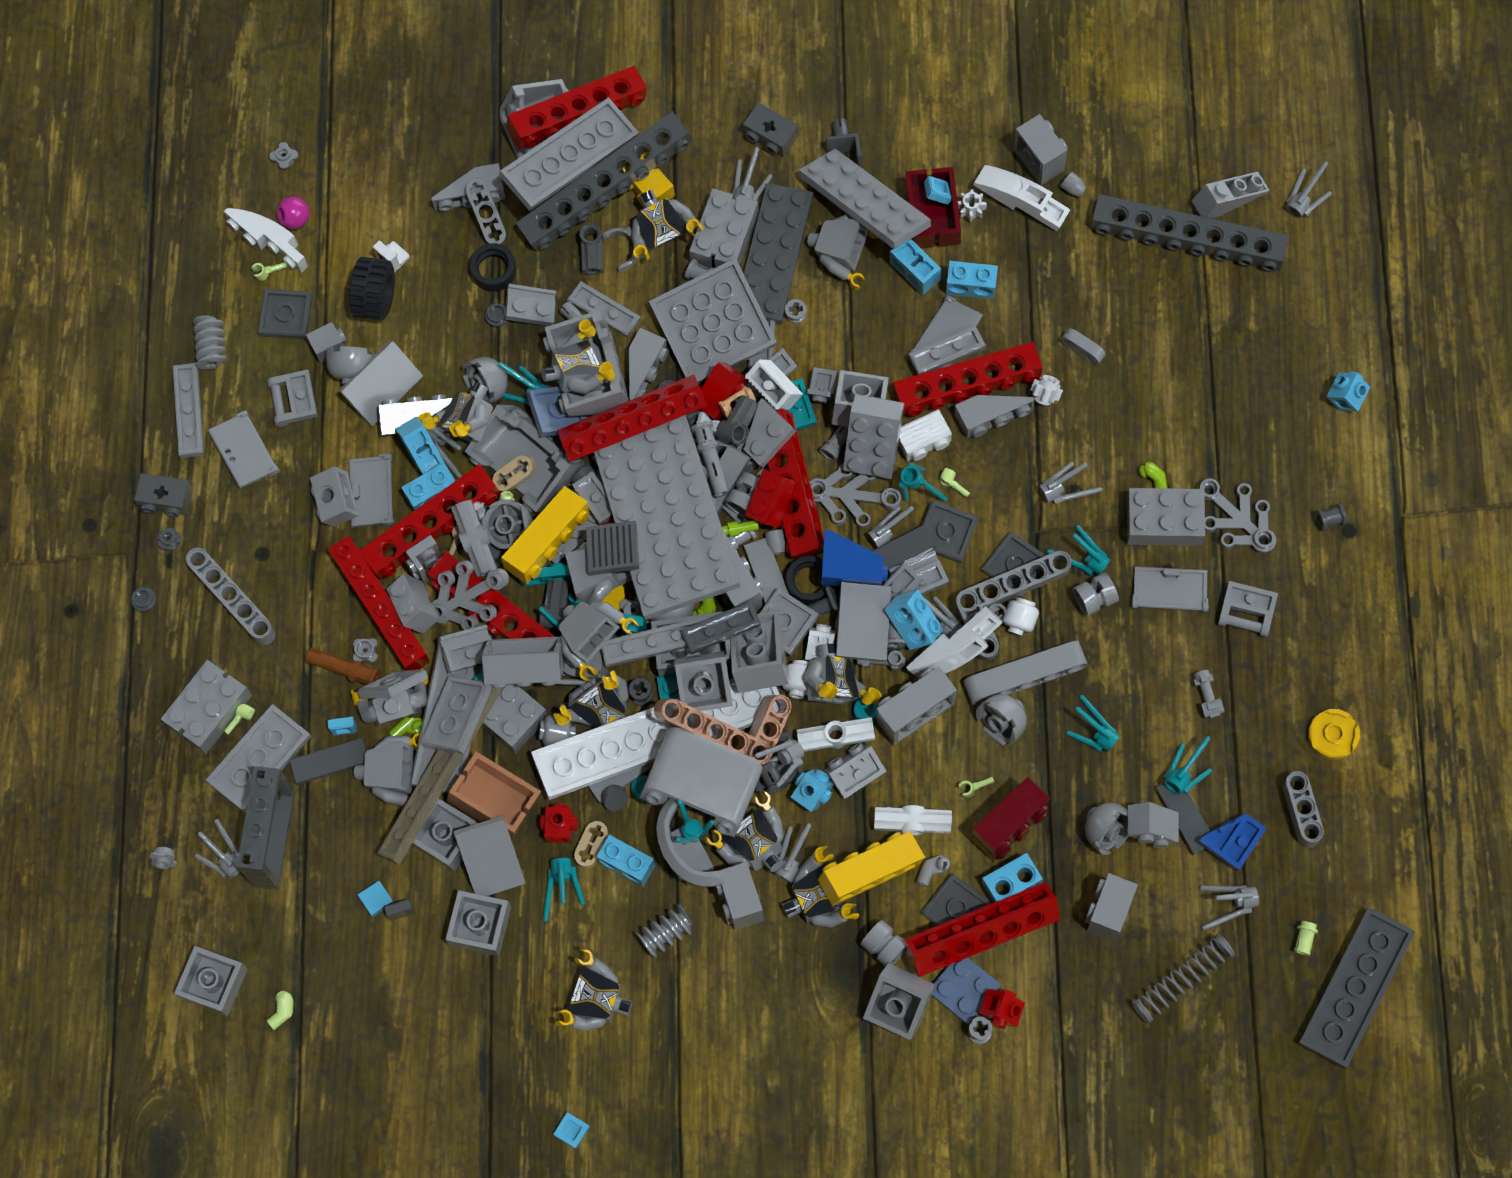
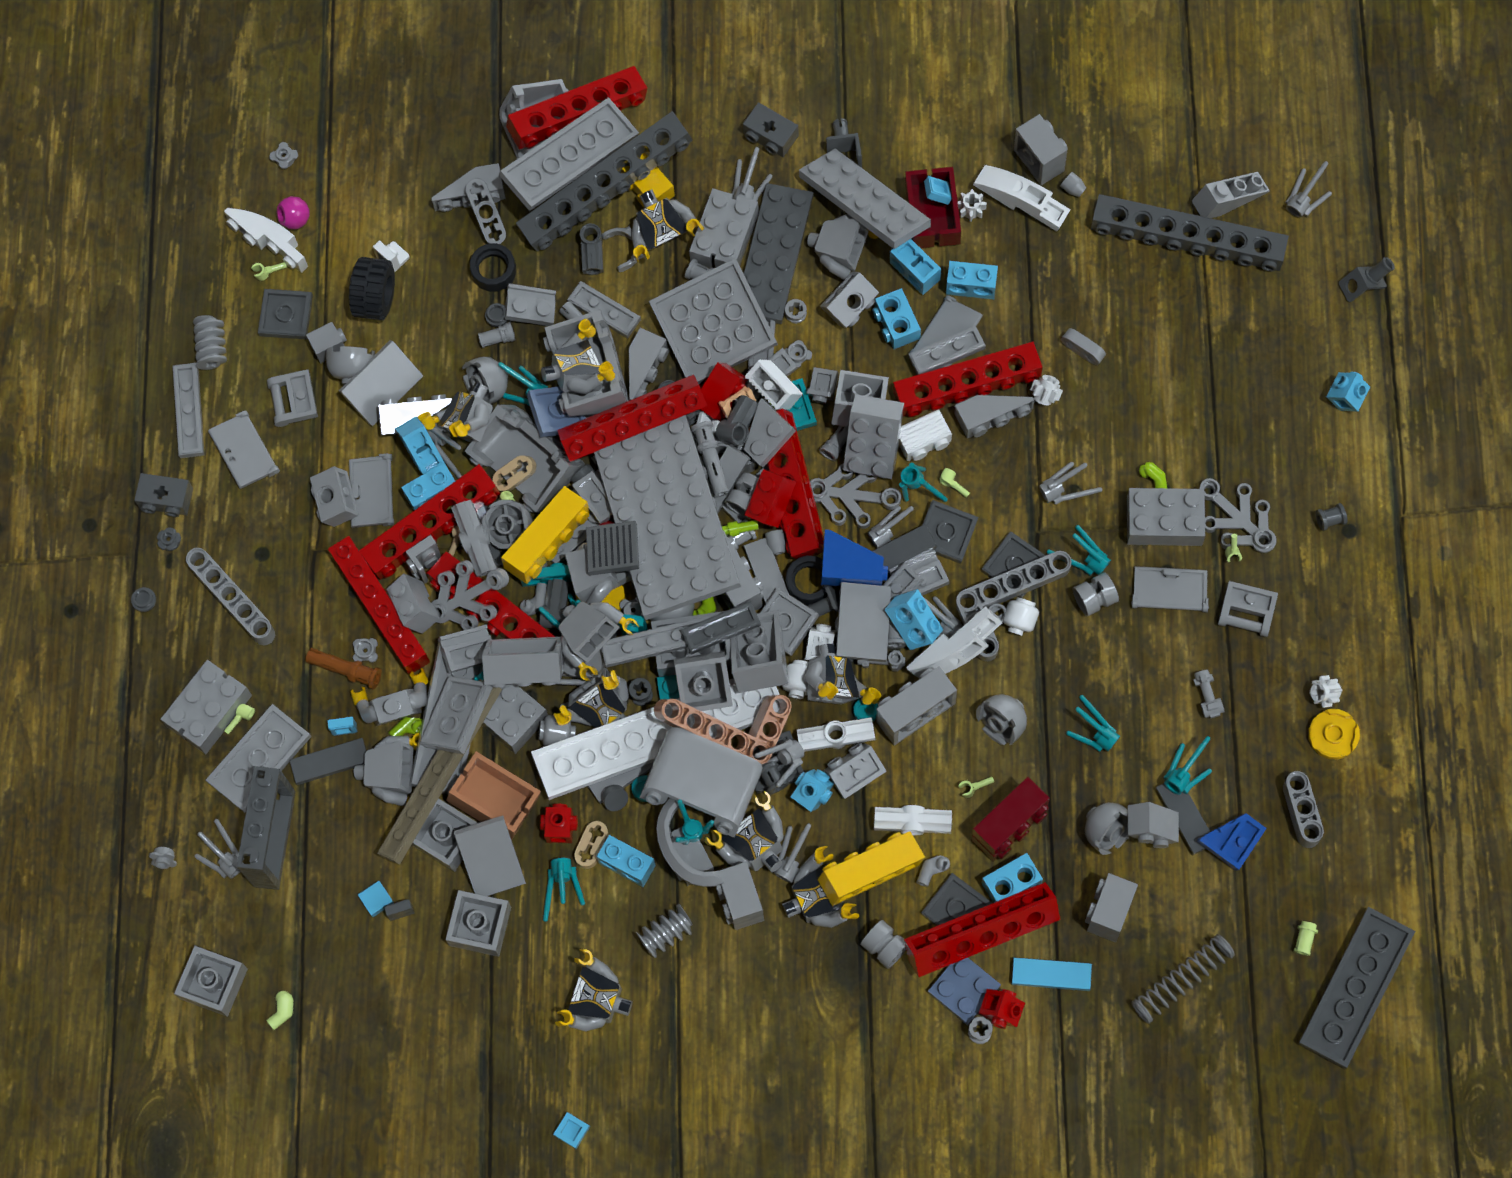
(392, 684): light grey tile -> none
(501, 334): none -> light grey pin
(532, 606): none -> light grey arm
(798, 346): none -> light grey plate
(836, 303): none -> light grey brick
(899, 1001): light grey brick -> none
(901, 317): none -> medium azure brick
(1026, 672): light grey beam -> none
(1051, 974): none -> medium azure tile
(1233, 549): none -> yellowish green hand
(1243, 896): light grey plant -> none
(1325, 691): none -> white gear
(1367, 278): none -> dark grey bracket

